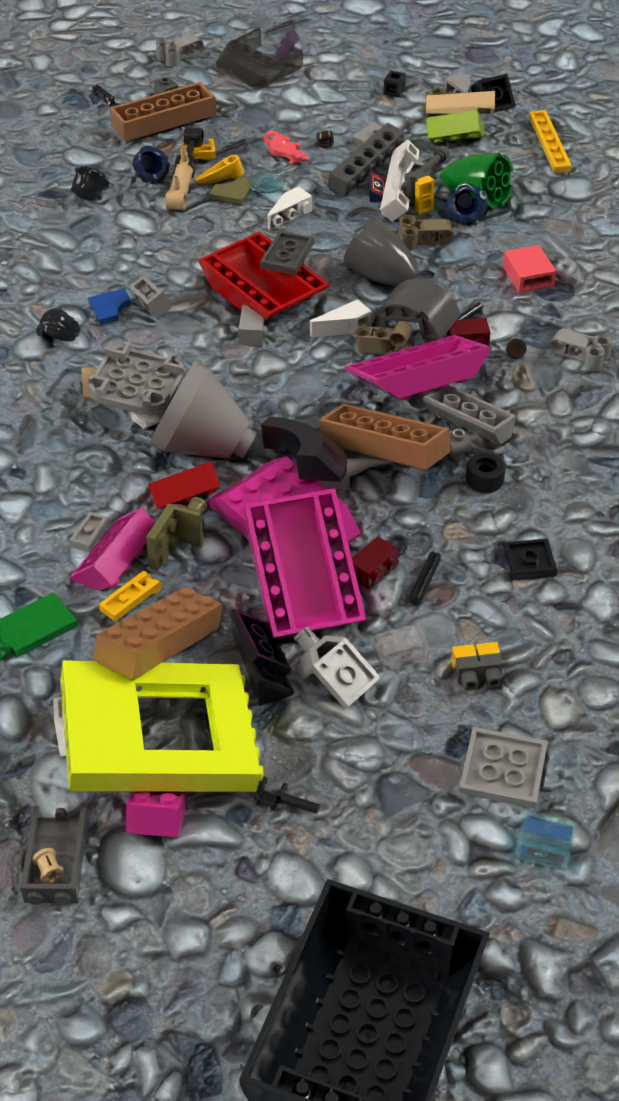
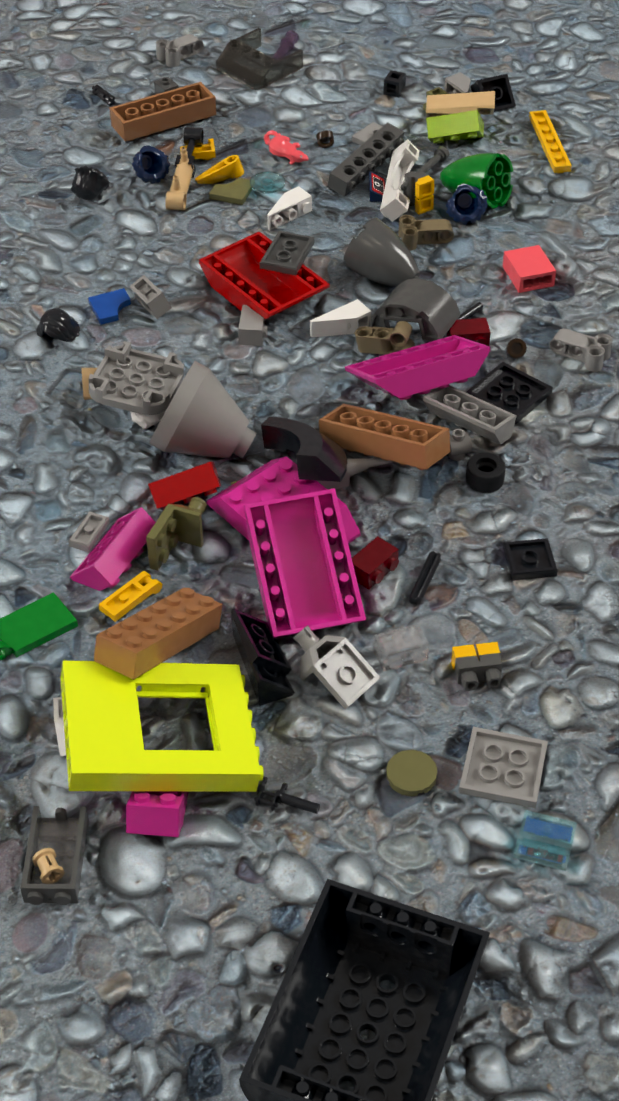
(411, 772): none -> olive tile
(511, 390): none -> black plate

